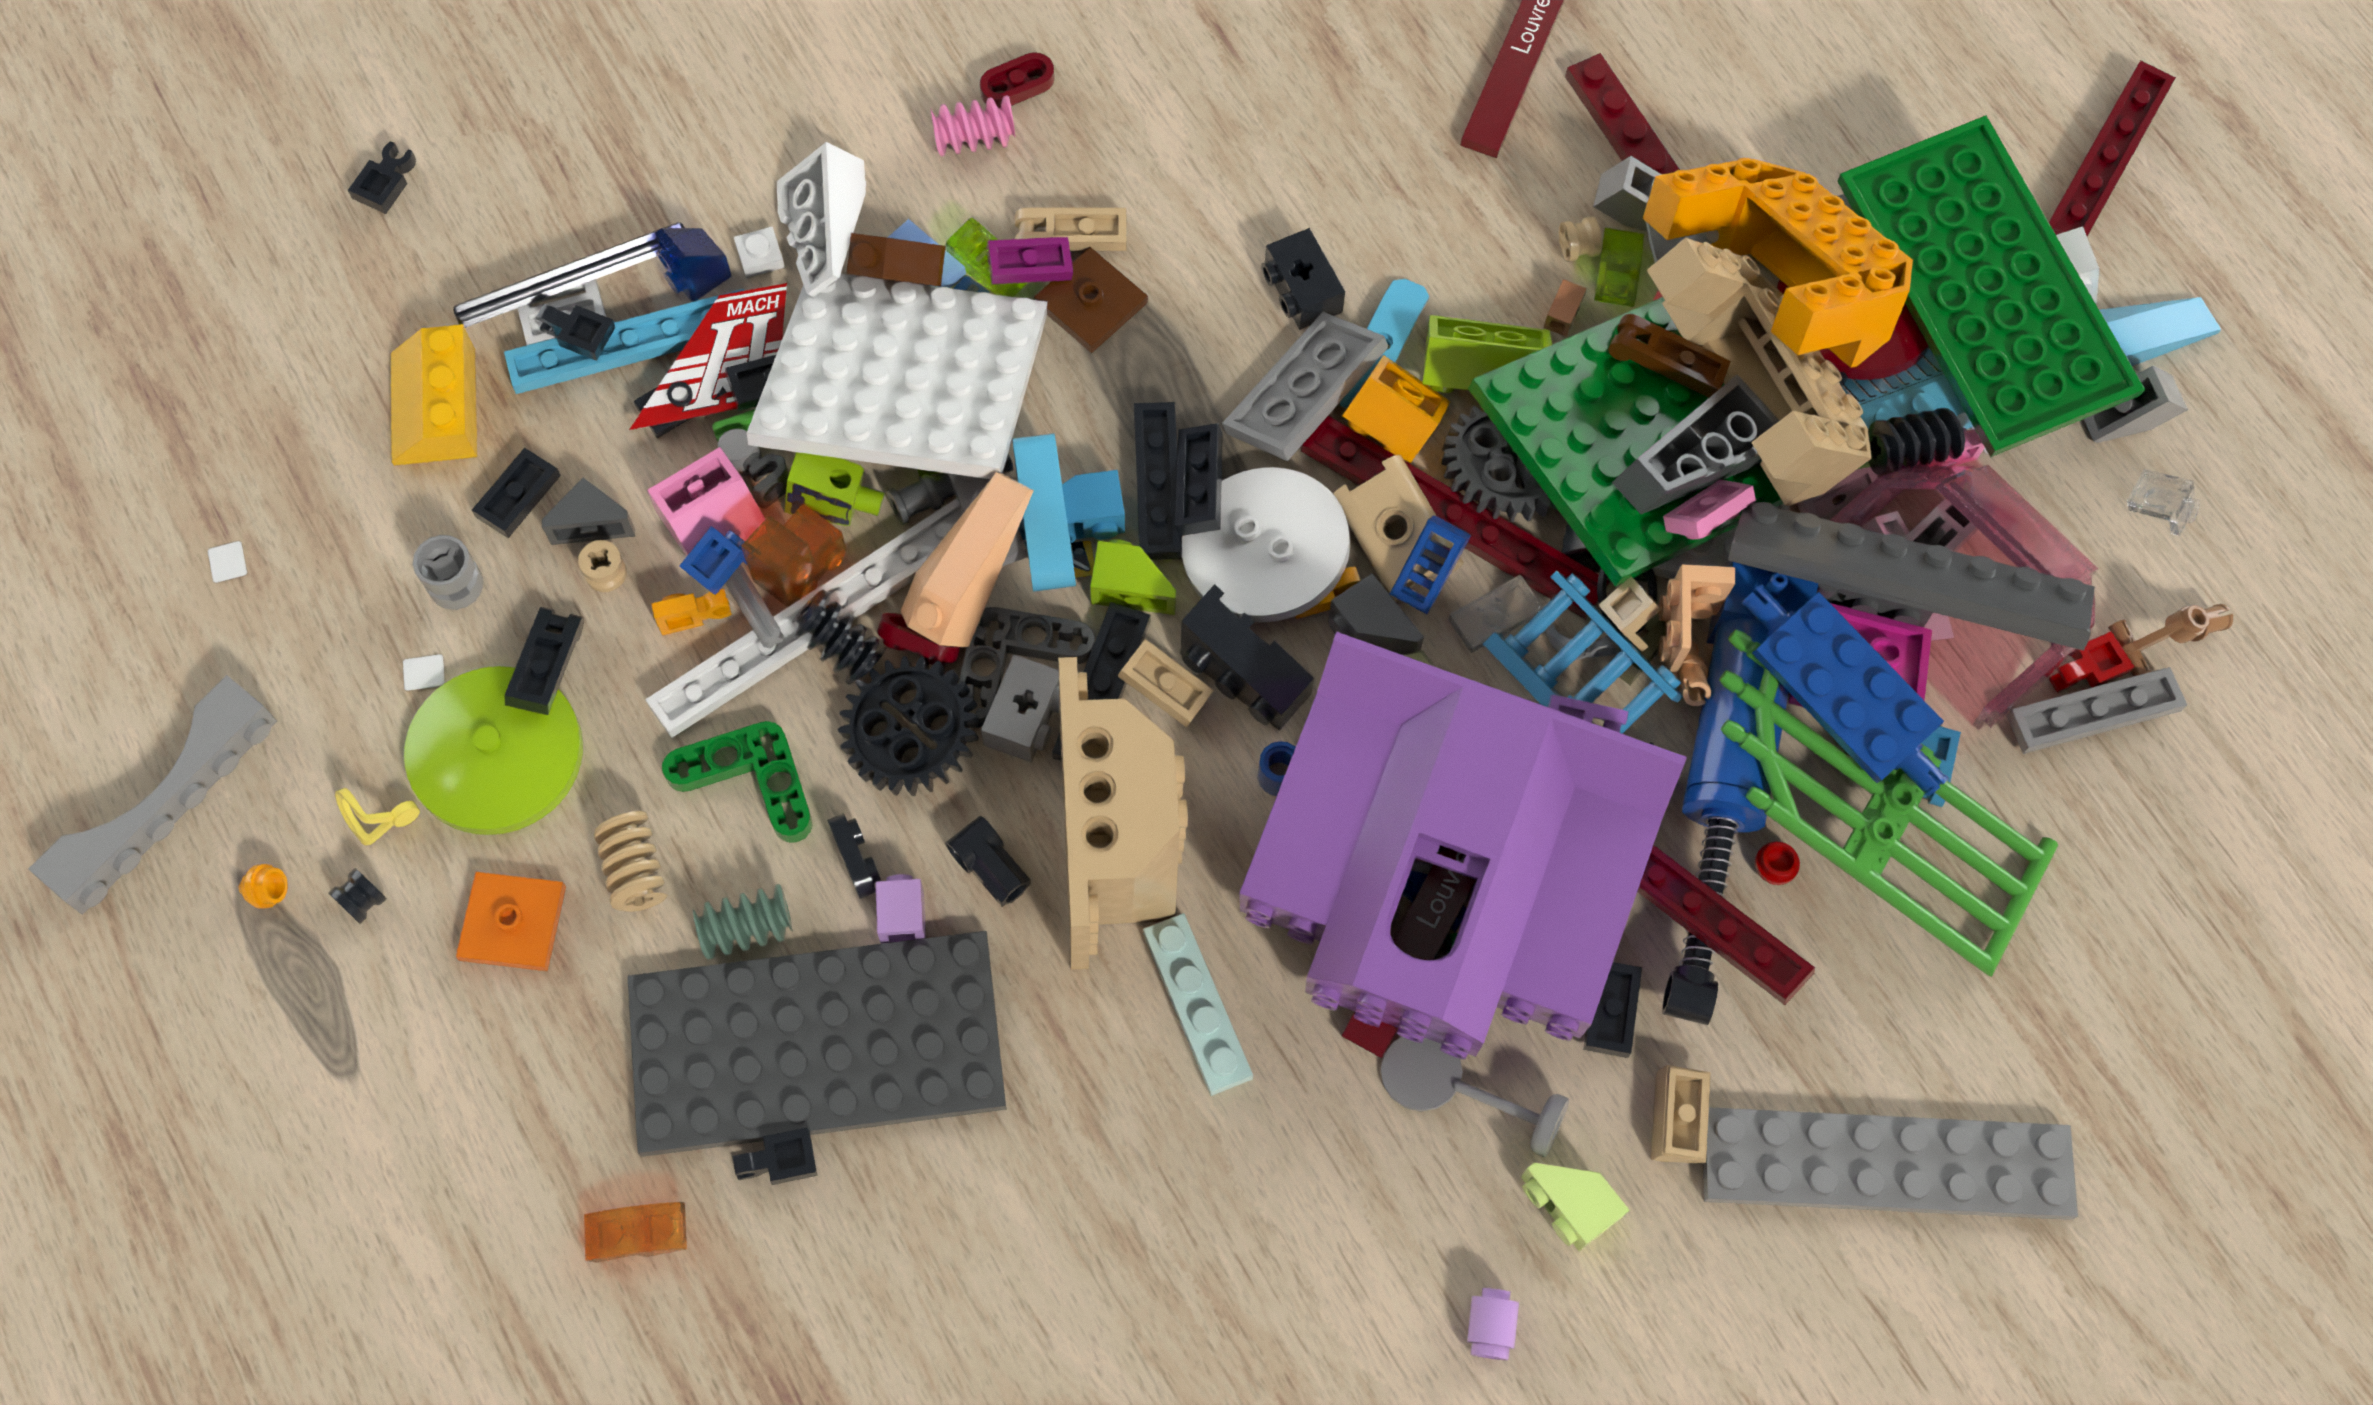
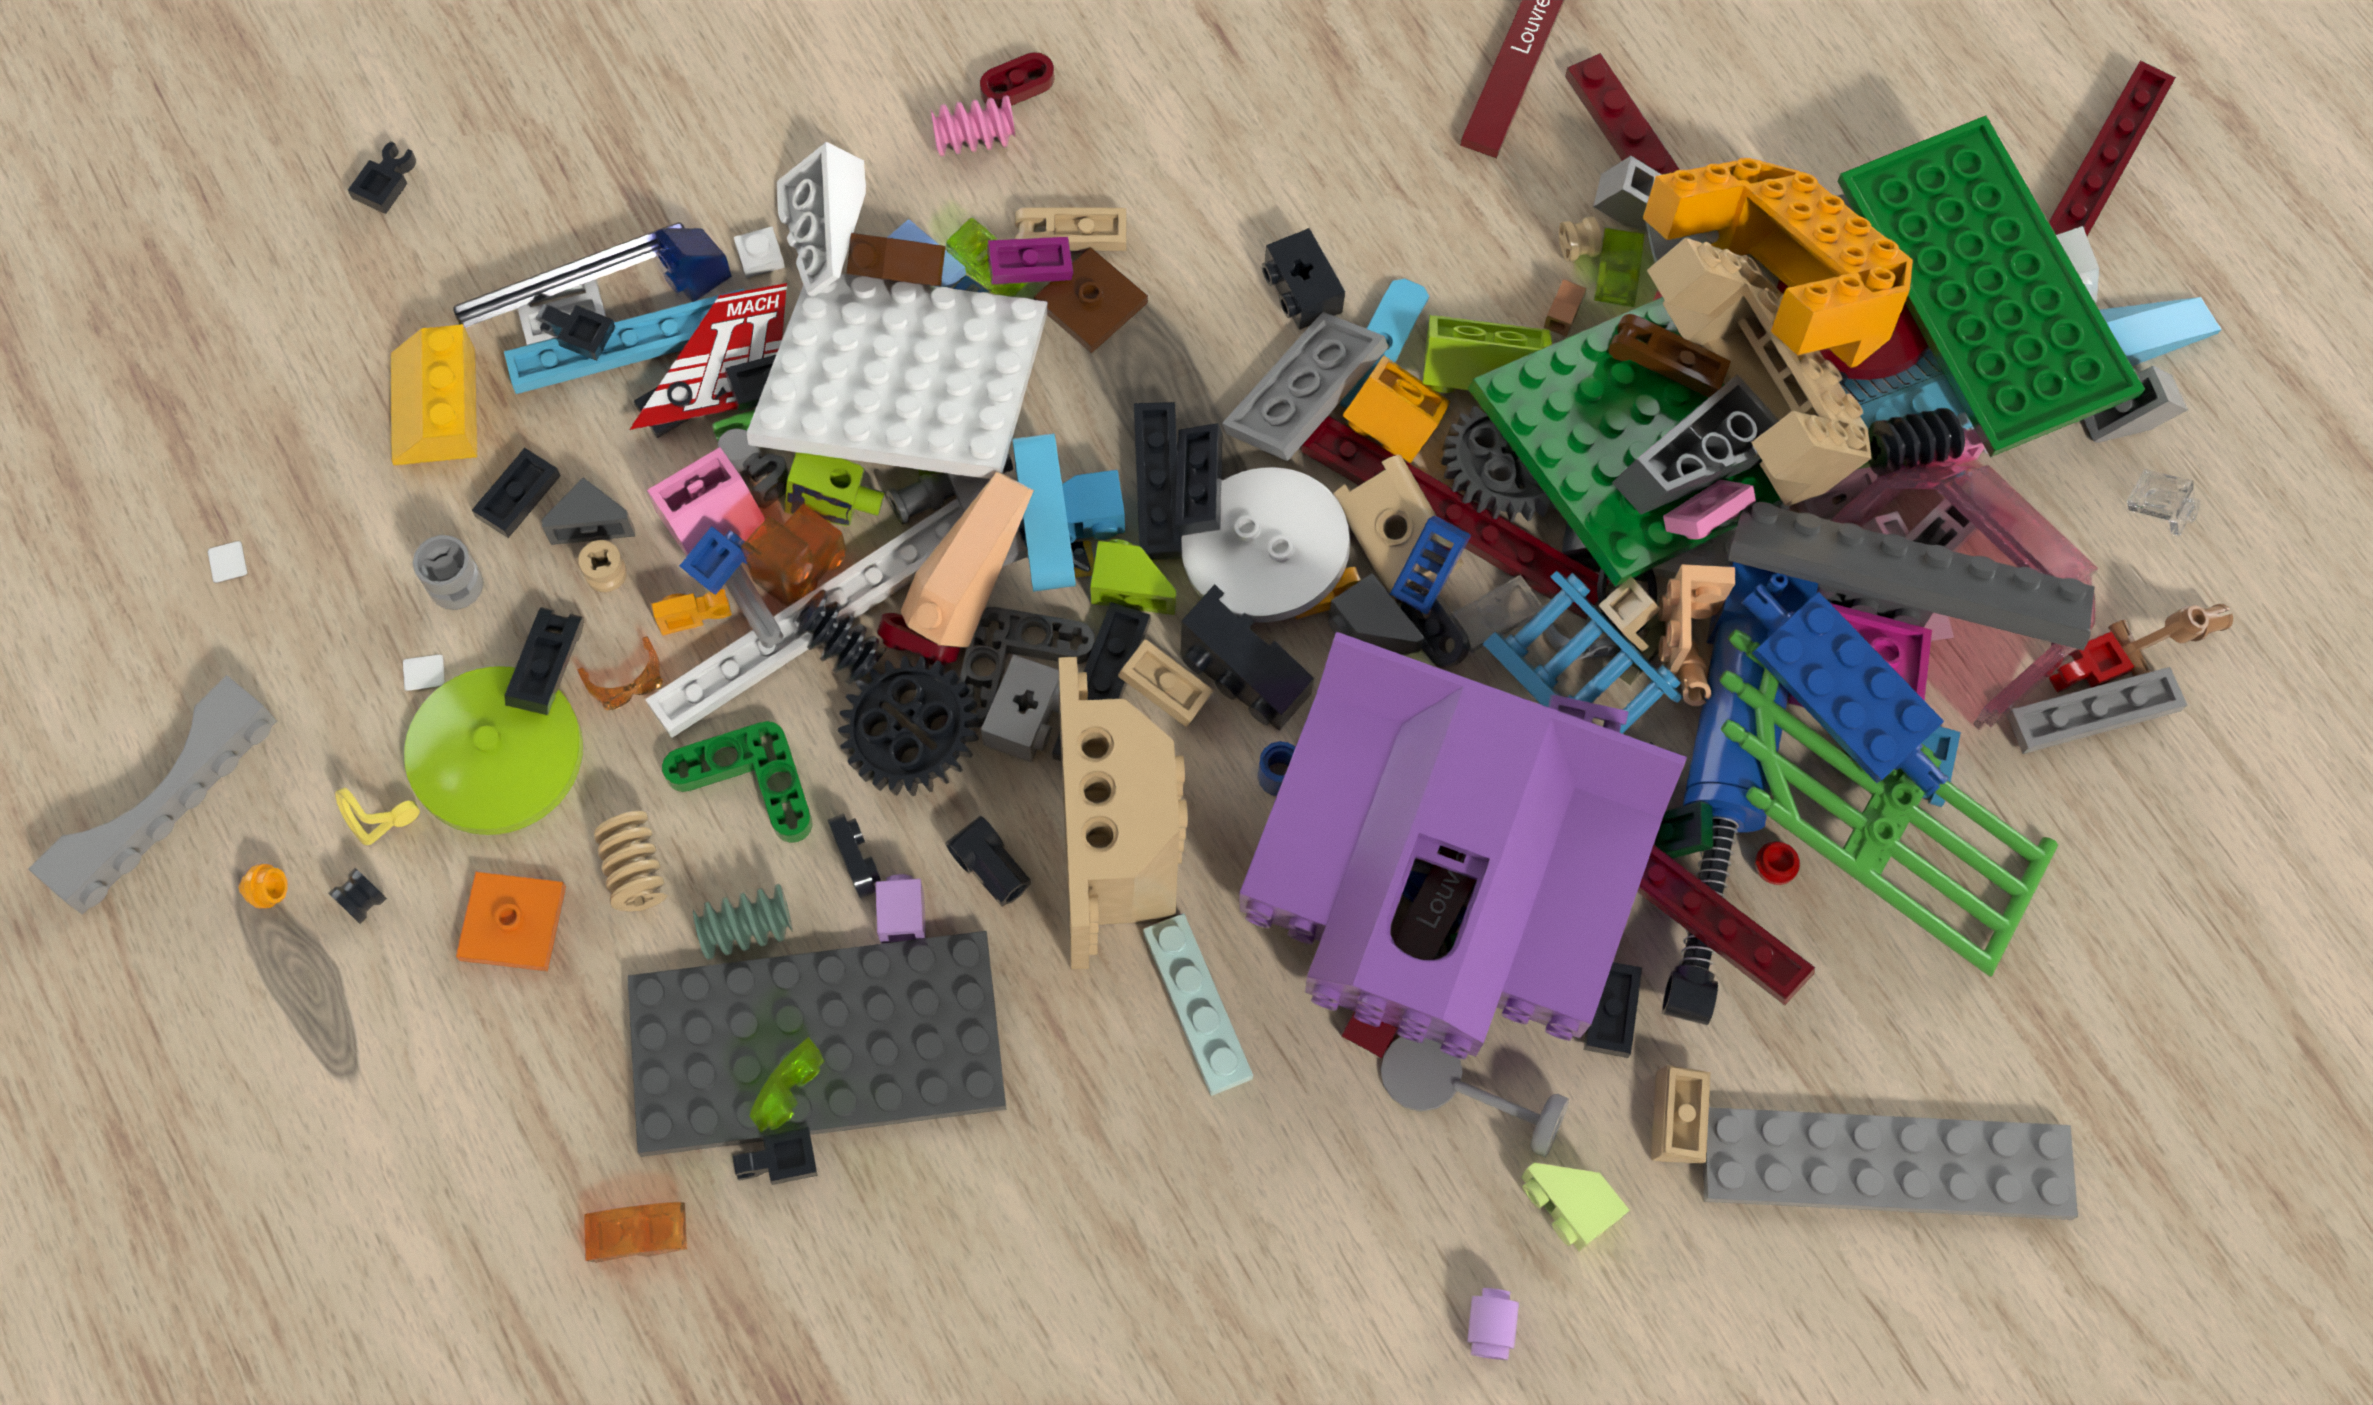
(645, 683): none -> clear orange cap
(775, 1100): none -> clear neon green slope
(1437, 630): none -> black plate
(1686, 830): none -> dark green plate

